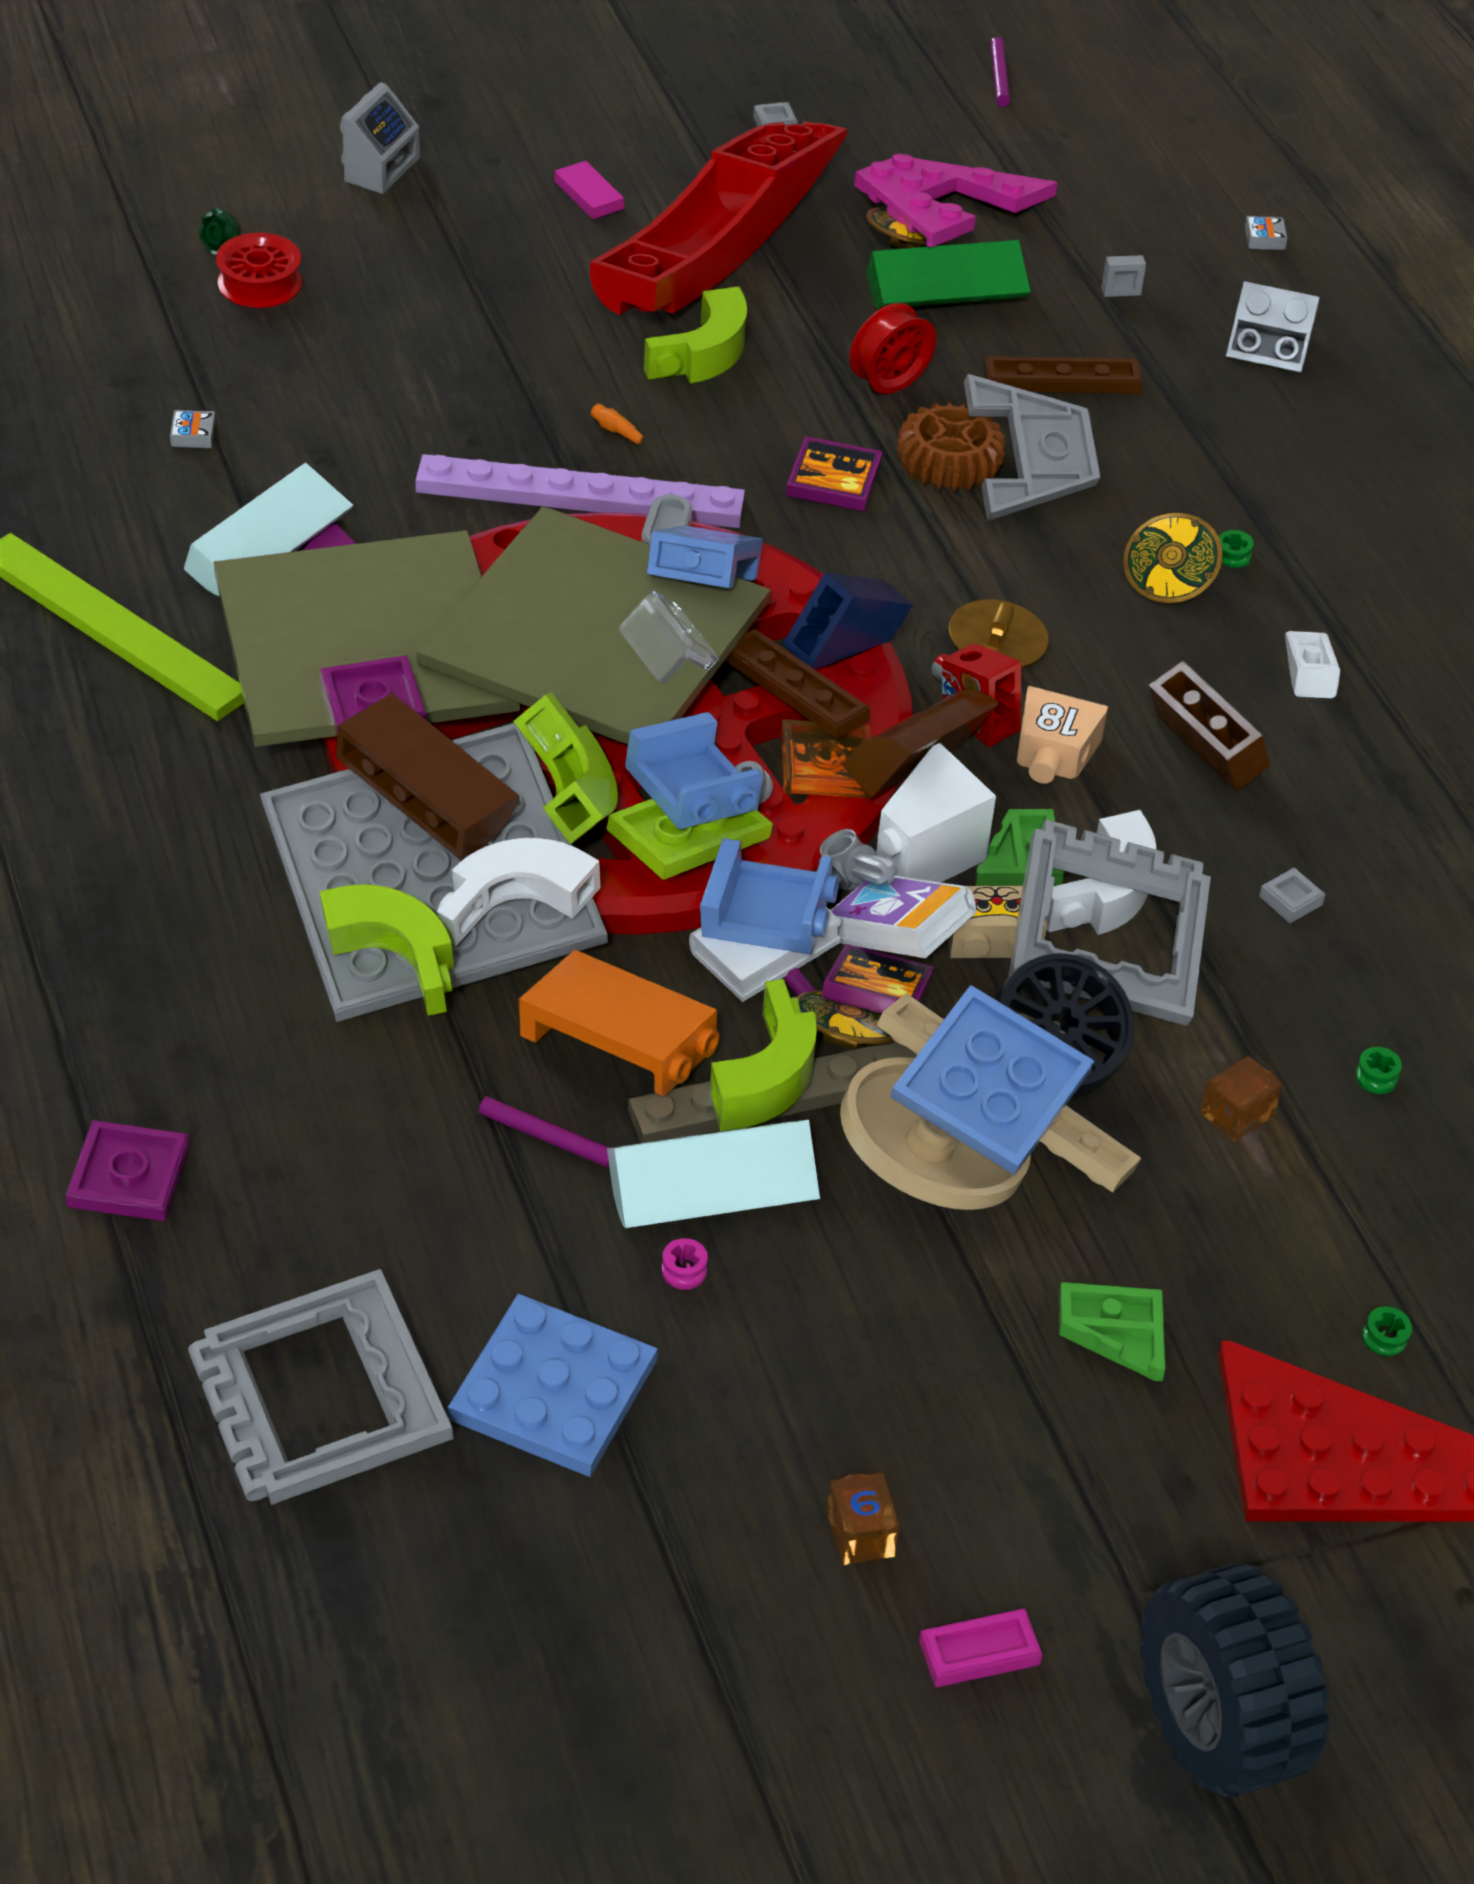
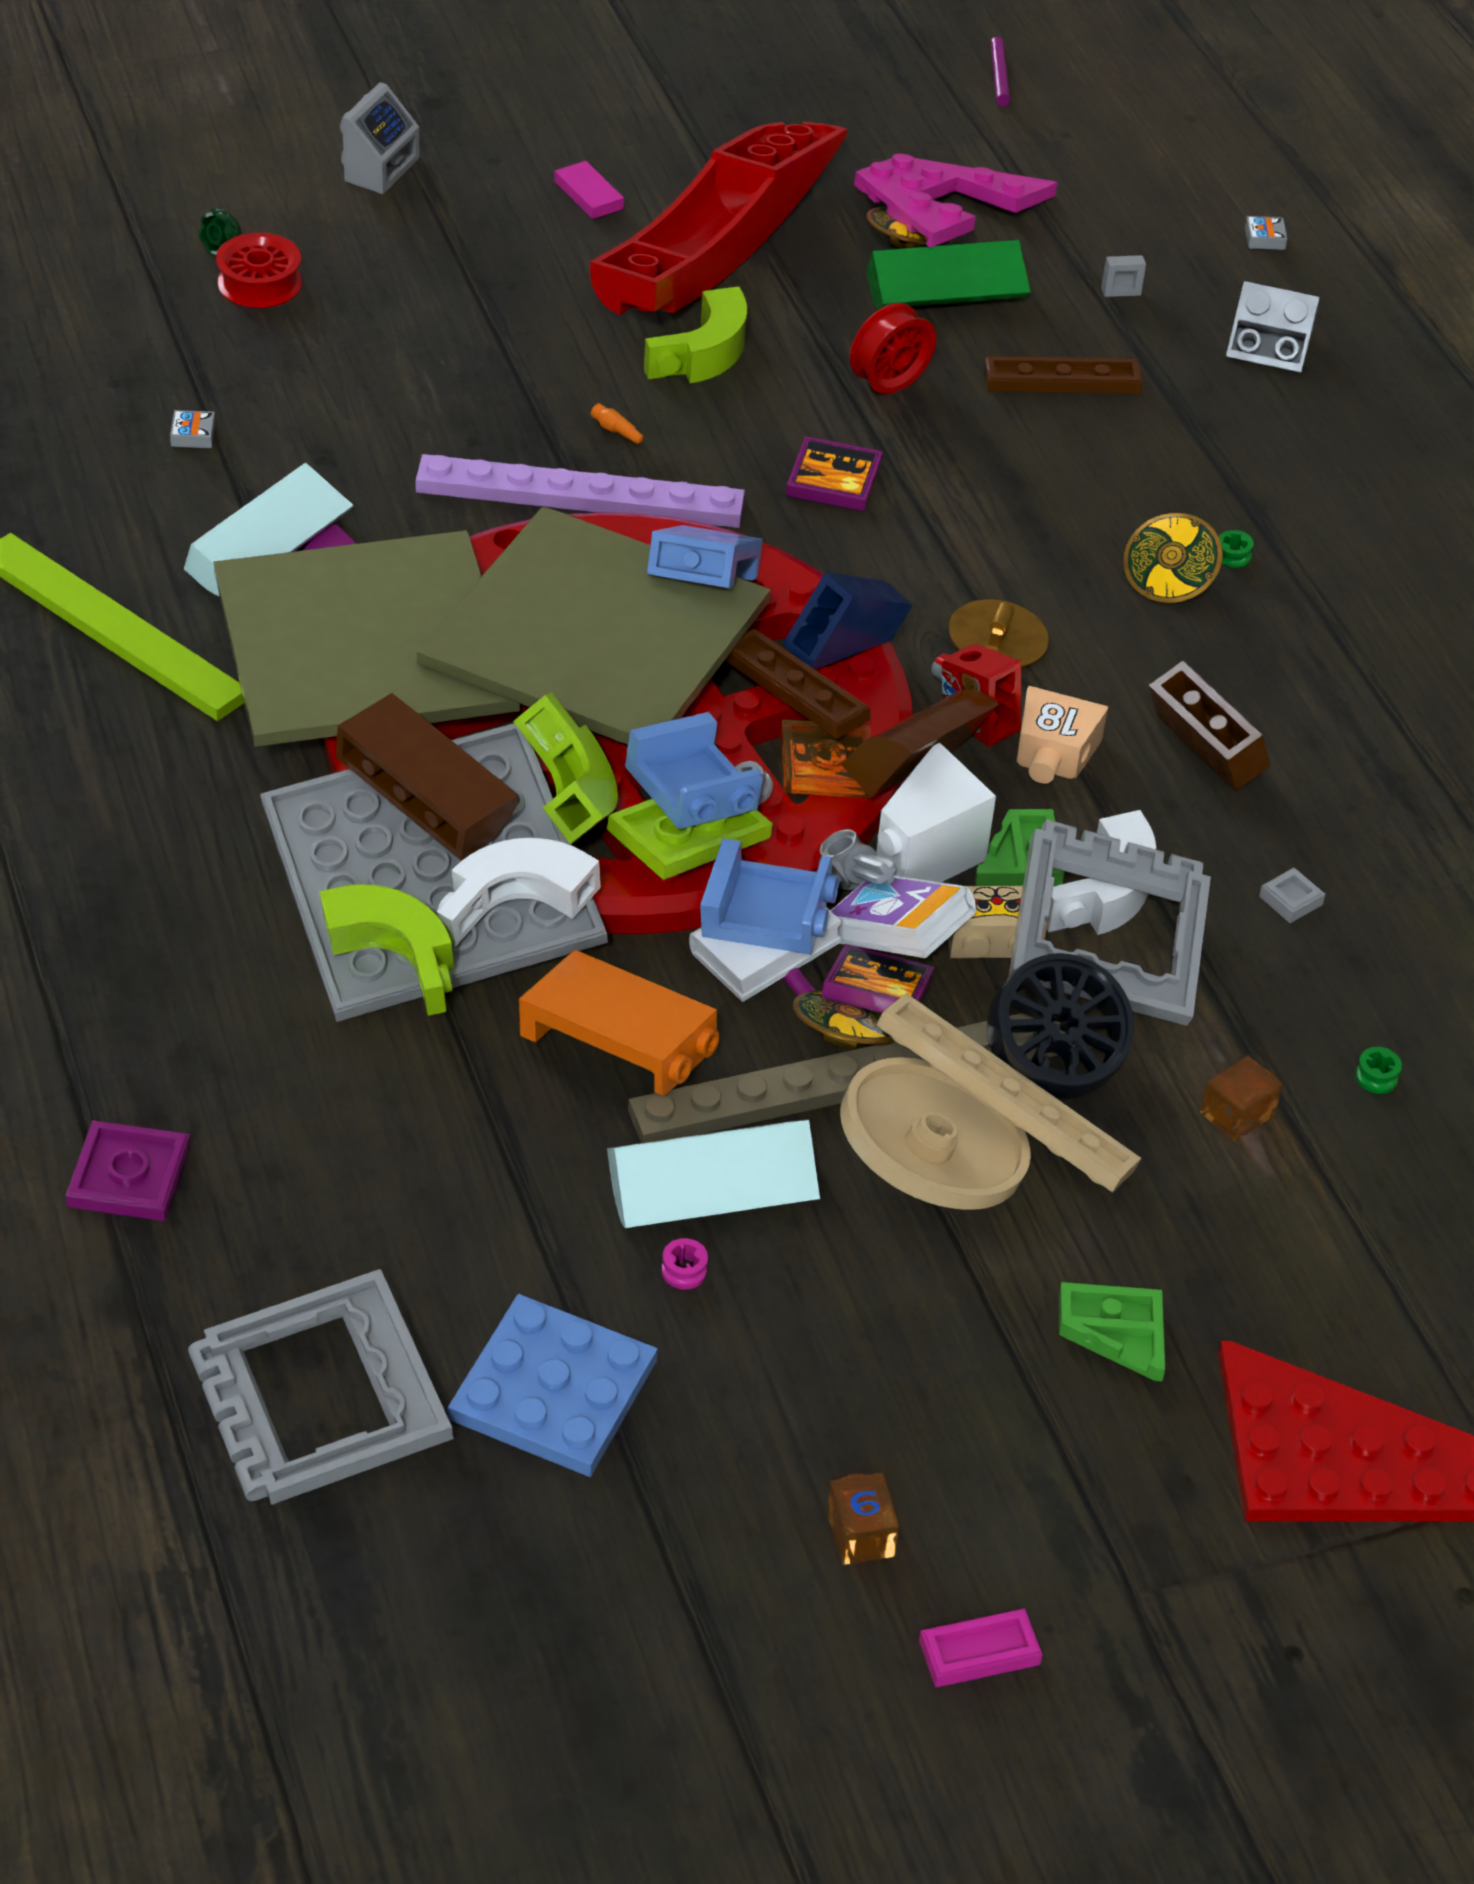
(361, 684): magenta tile -> none
(544, 1131): magenta bar -> none
(665, 513): light grey tile -> none
(665, 637): clear panel -> none
(771, 1081): lime arch -> none
(774, 113): light grey tile -> none
(950, 447): dark orange gear -> none
(992, 1079): medium blue plate -> none
(1049, 444): light grey wing -> none
(1234, 1679): black wheel -> none
(1312, 664): white slope -> none
(1377, 1341): green bush -> none

